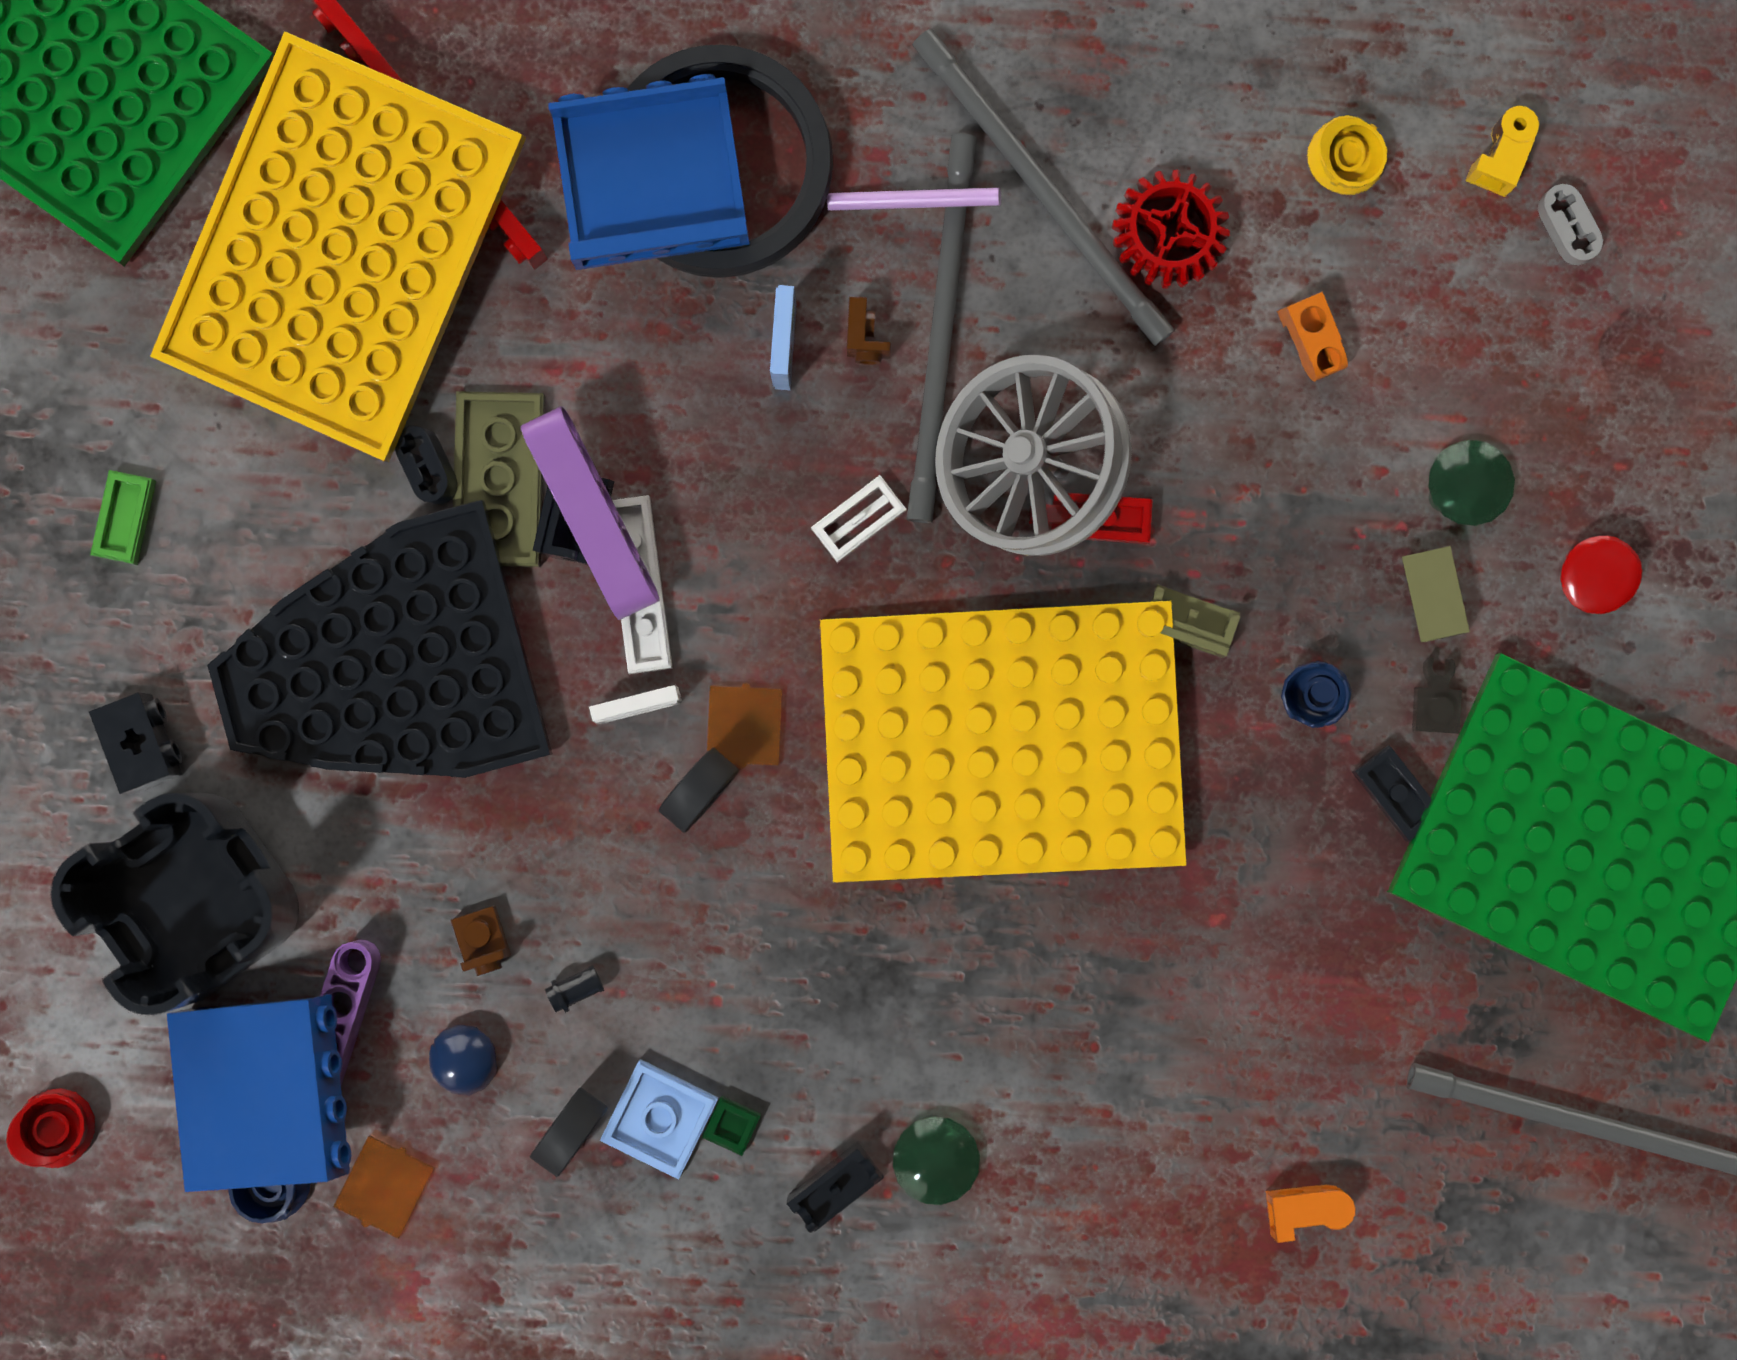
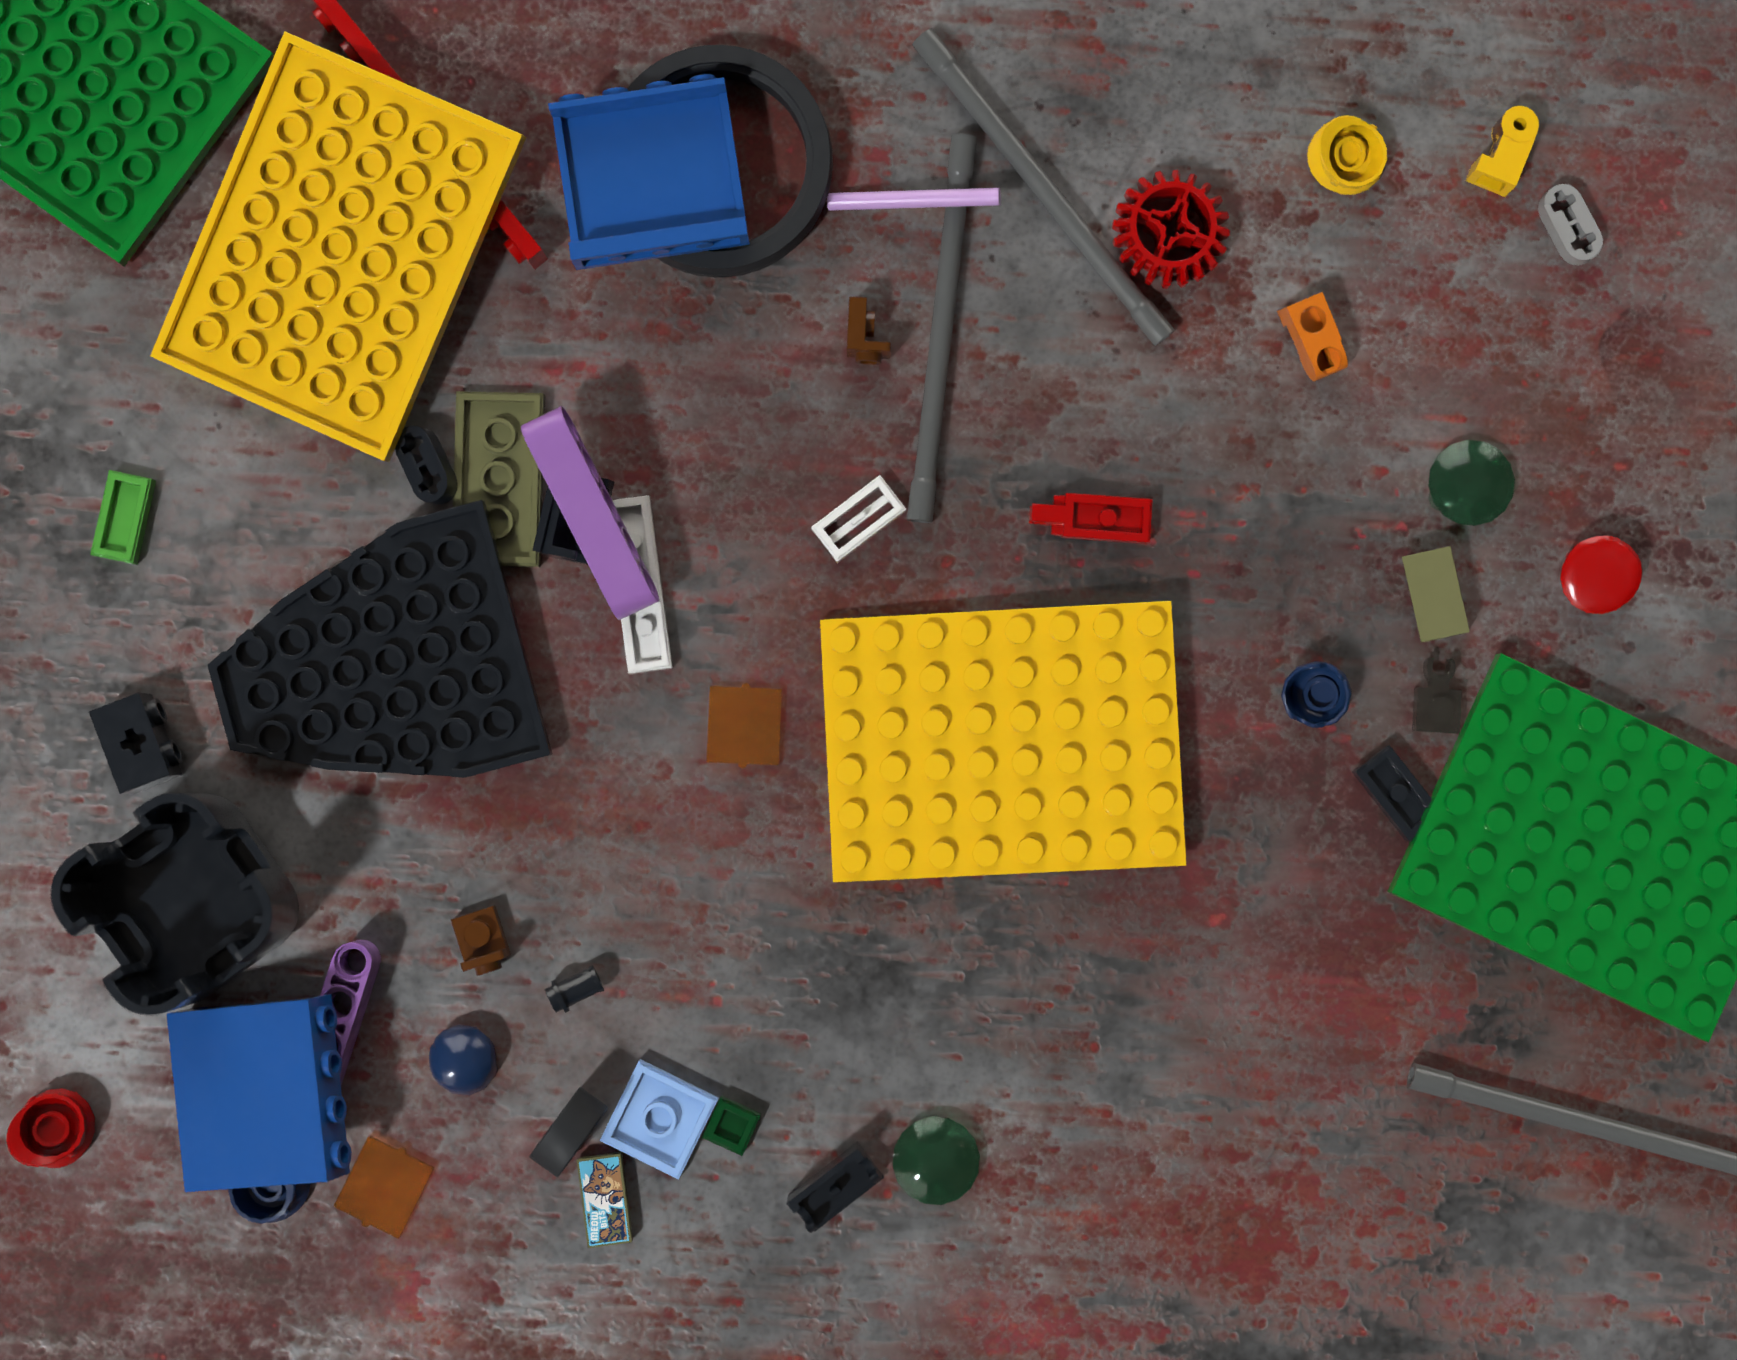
(604, 1199): none -> tile
(635, 705): white tile -> none
(698, 790): black tyre -> none
(783, 337): light blue tile -> none
(1032, 455): light grey wheel -> none
(1198, 622): olive hinge -> none
(1306, 1208): orange leg -> none

